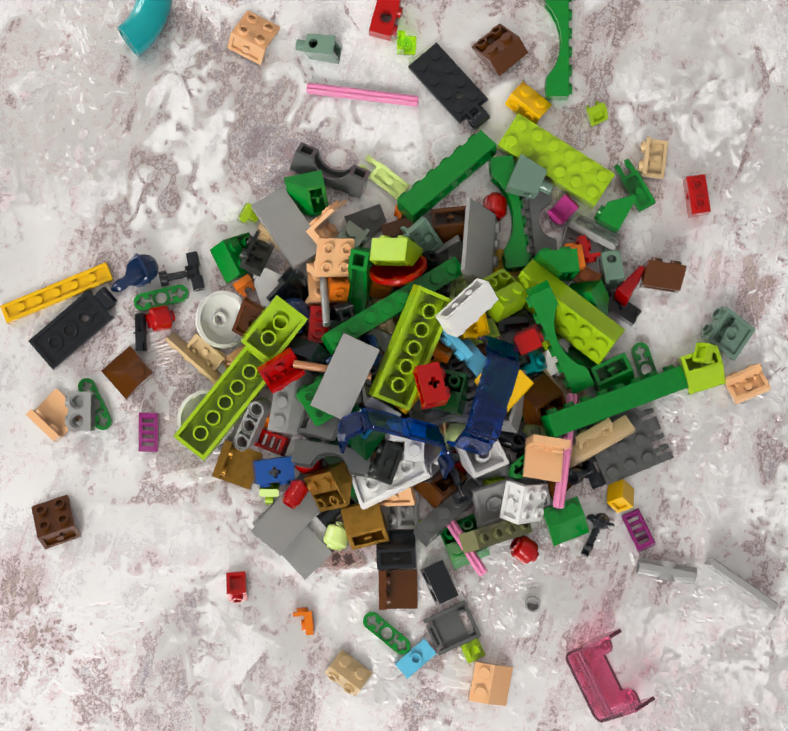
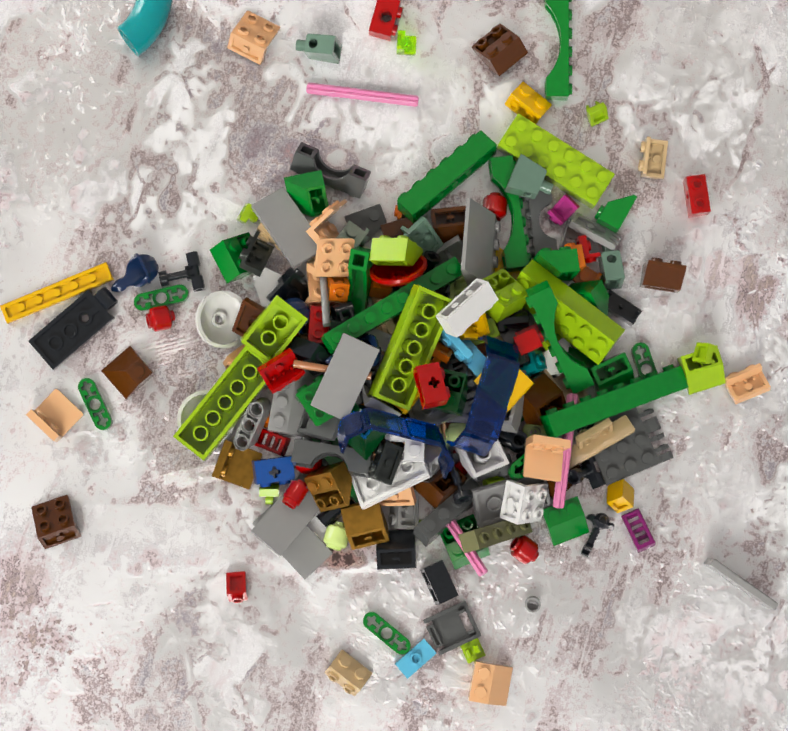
(87, 411): light grey brick -> none
(140, 332): black axle -> none
(156, 416): magenta slope -> none
(199, 354): tan bracket -> none
(243, 283): orange tile -> none
(308, 621): orange bracket -> none
(386, 179): yellowish green hinge -> none
(397, 589): reddish brown bracket -> none
(446, 79): black hinge -> none
(599, 682): clear pink windscreen -> none
(626, 289): red slope -> none
(636, 186): green hinge -> none
(666, 570): light grey piece -> none
(727, 332): sand green plate -> none

